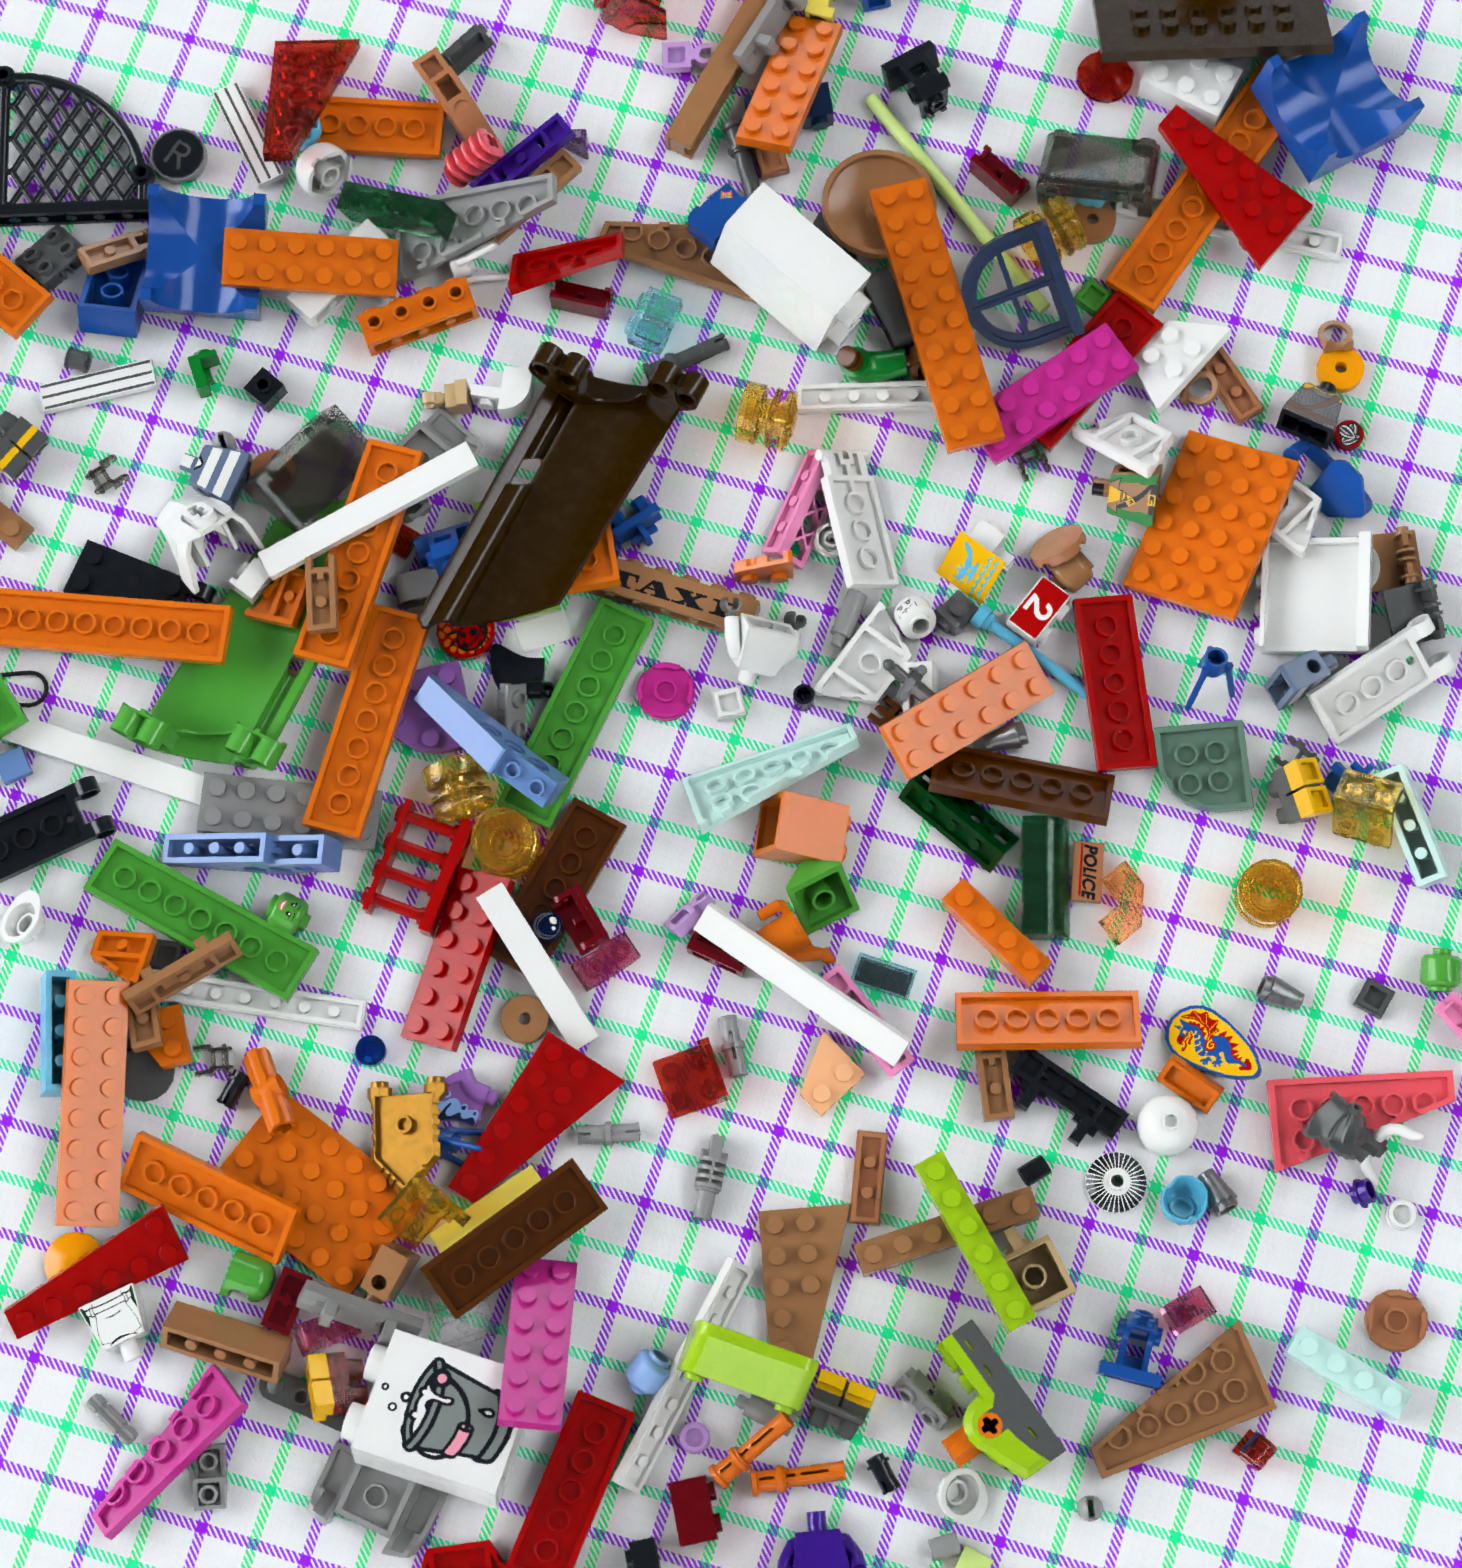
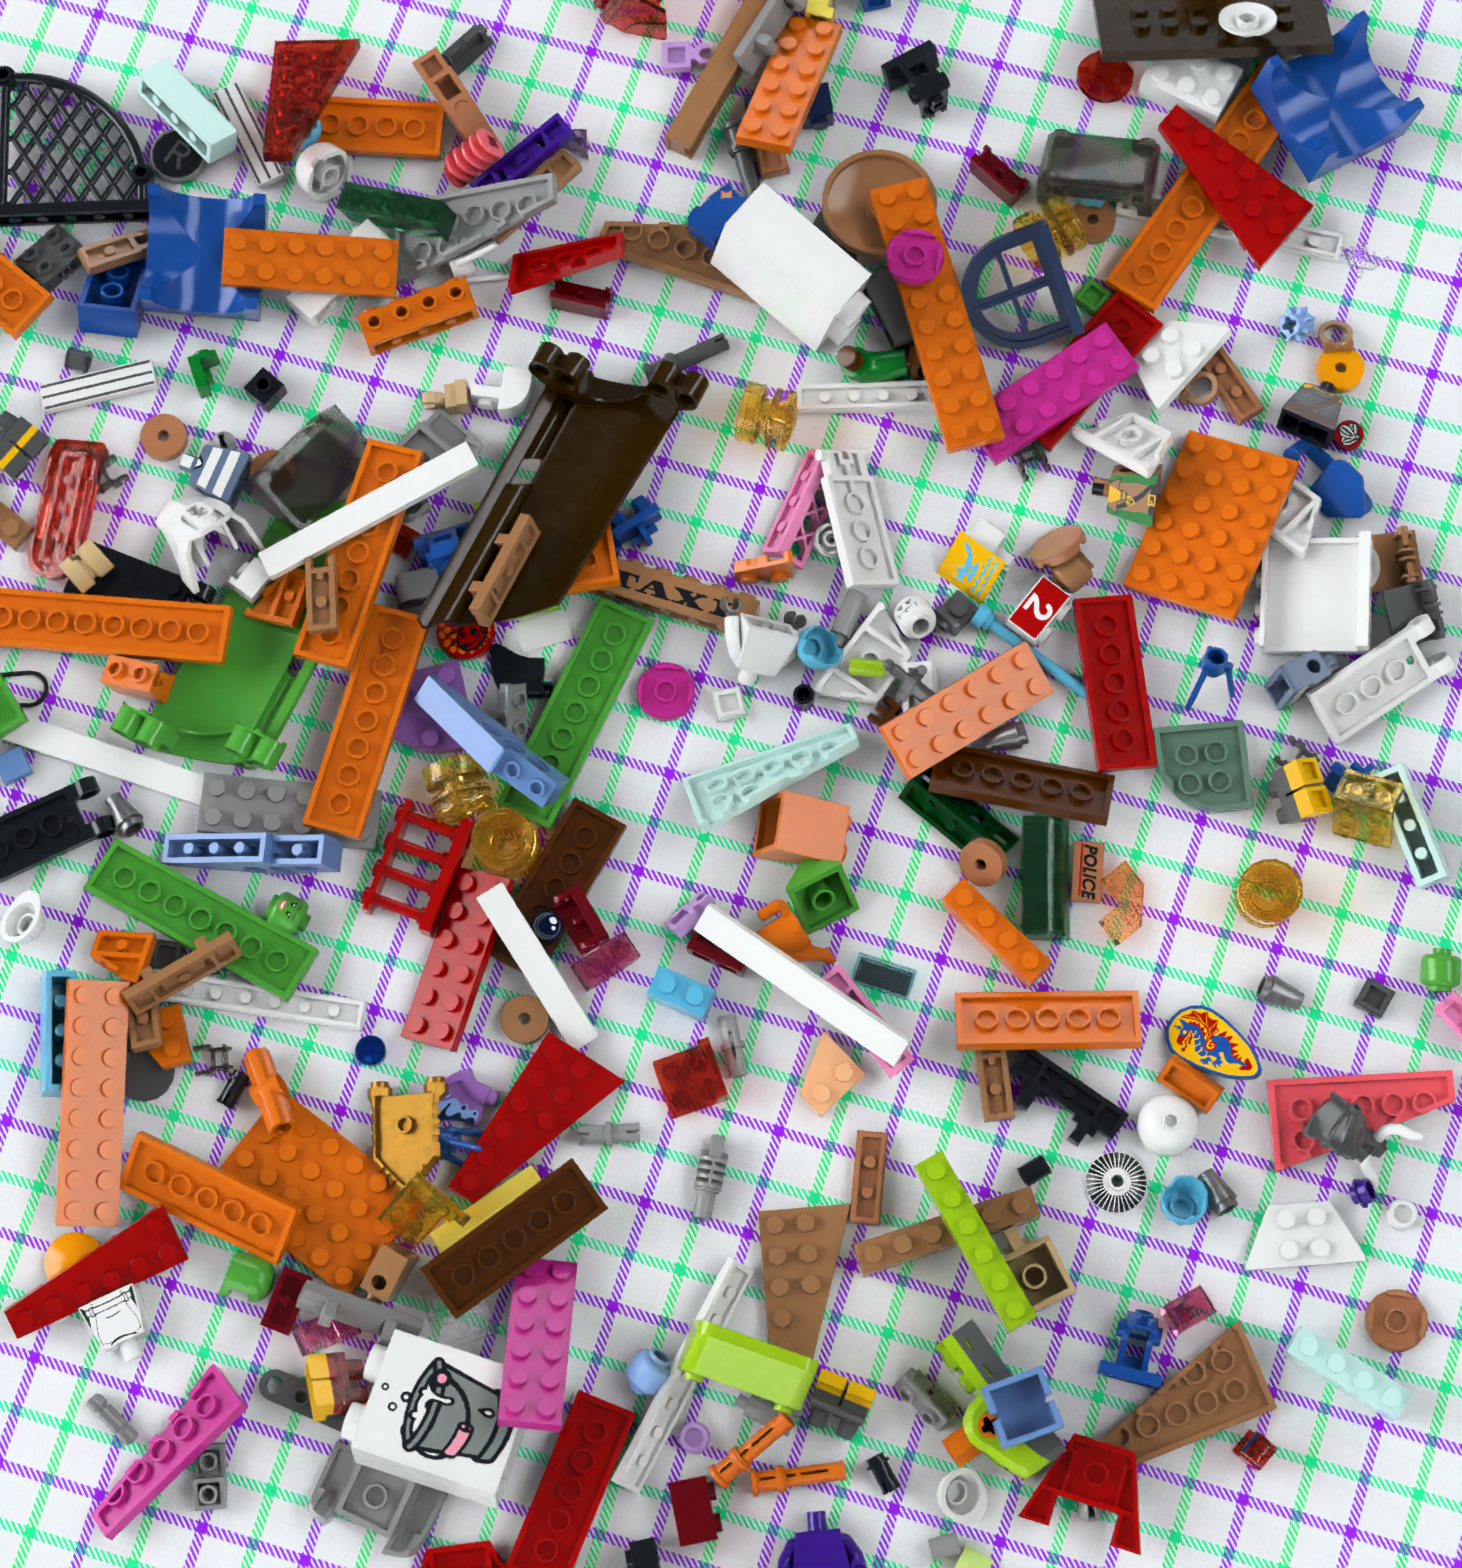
(65, 504): none -> clear red piece
(86, 566): none -> tan wheel
(125, 816): none -> flat silver cone
(137, 679): none -> orange hinge
(158, 426): none -> nougat piece
(187, 111): none -> light aqua brick
(226, 1342): medium nougat brick -> none
(513, 553): none -> medium nougat hinge
(653, 321): clear light blue brick -> none
(681, 994): none -> medium azure brick
(818, 648): none -> medium azure hair
(866, 667): none -> lime piece
(914, 257): none -> dark pink tile
(951, 195): yellowish green piece -> none
(991, 854): none -> nougat piece
(1021, 1408): none -> medium blue piece
(1095, 1476): none -> red wing
(1247, 19): none -> white dish
(1297, 323): none -> light blue gear
(1302, 1237): none -> white wing
(1362, 259): none -> clear piece

